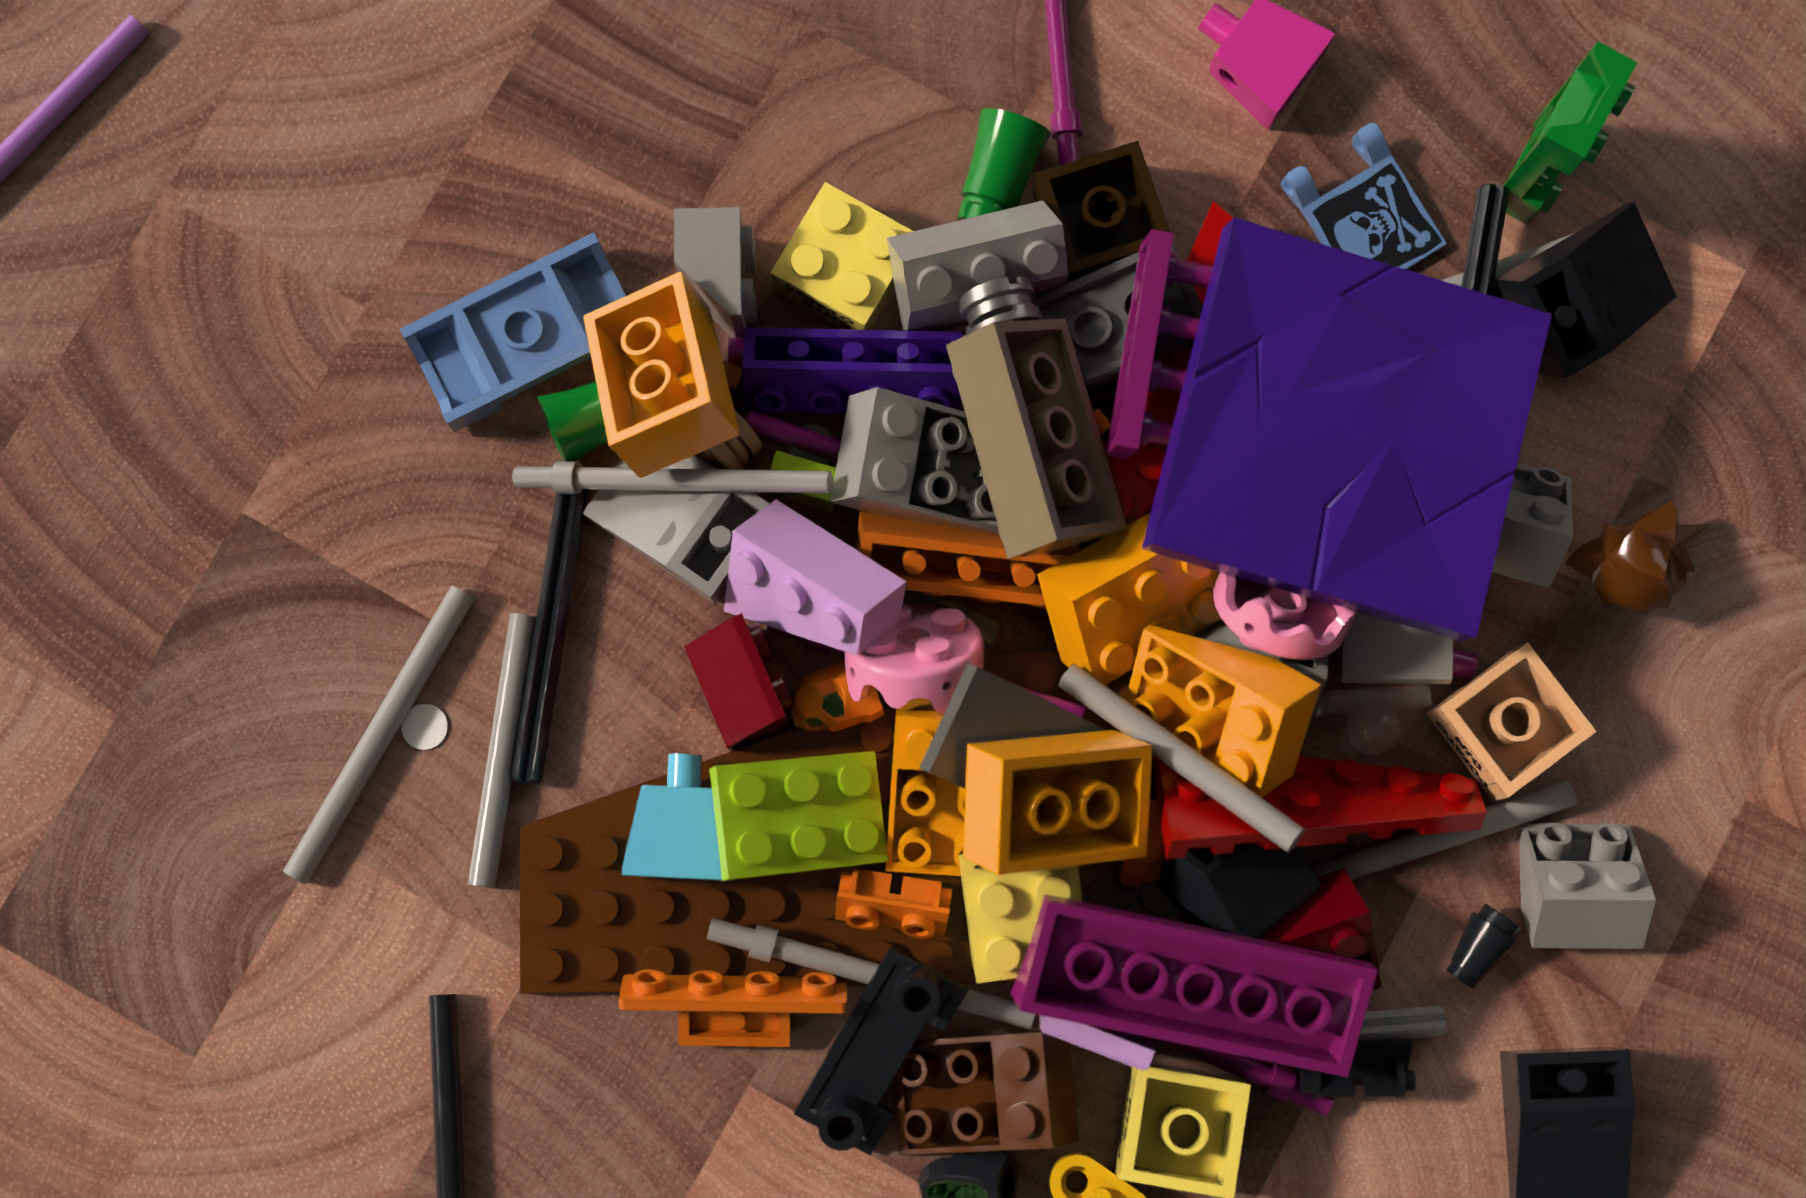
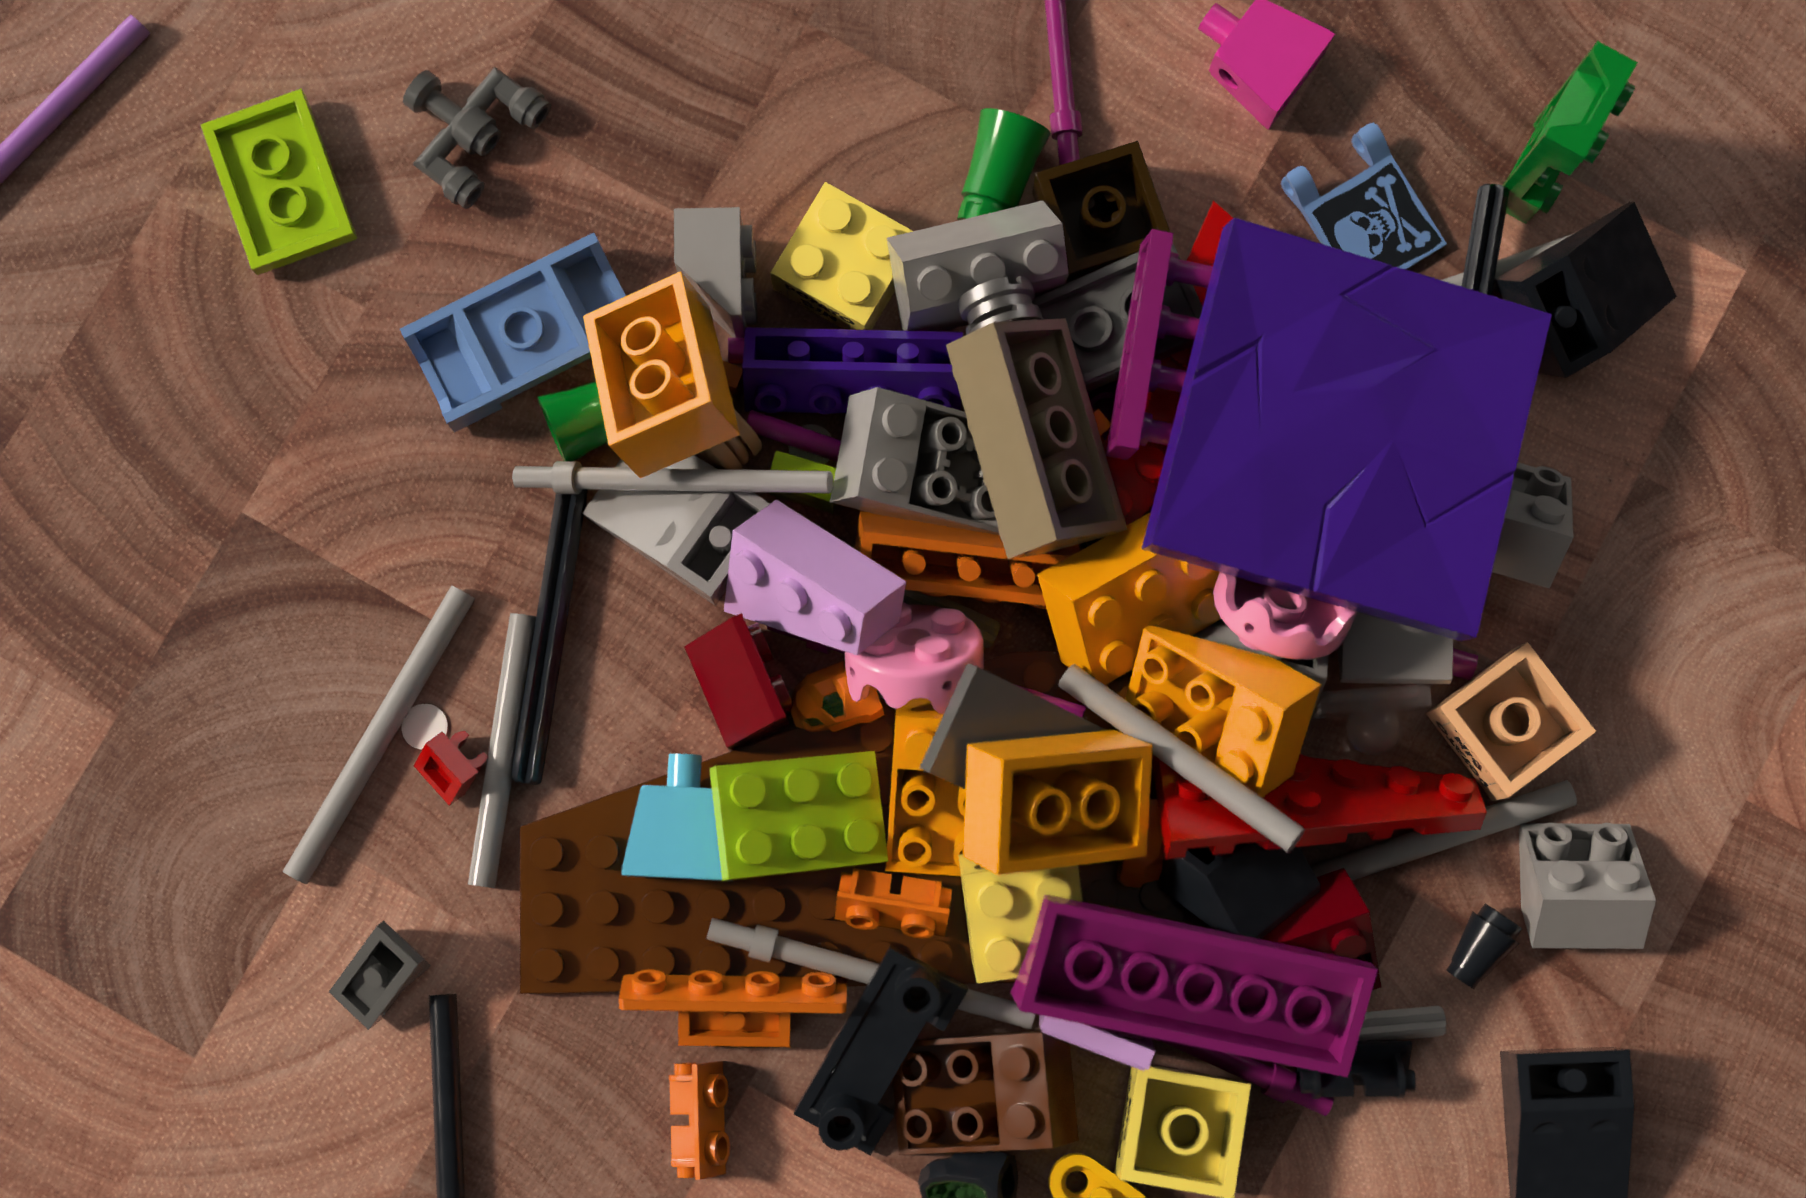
(278, 182): none -> lime plate
(378, 975): none -> dark grey slope
(447, 767): none -> red tile
(469, 127): none -> dark grey piece
(703, 1145): none -> orange hinge
(1639, 561): reddish brown hair -> none

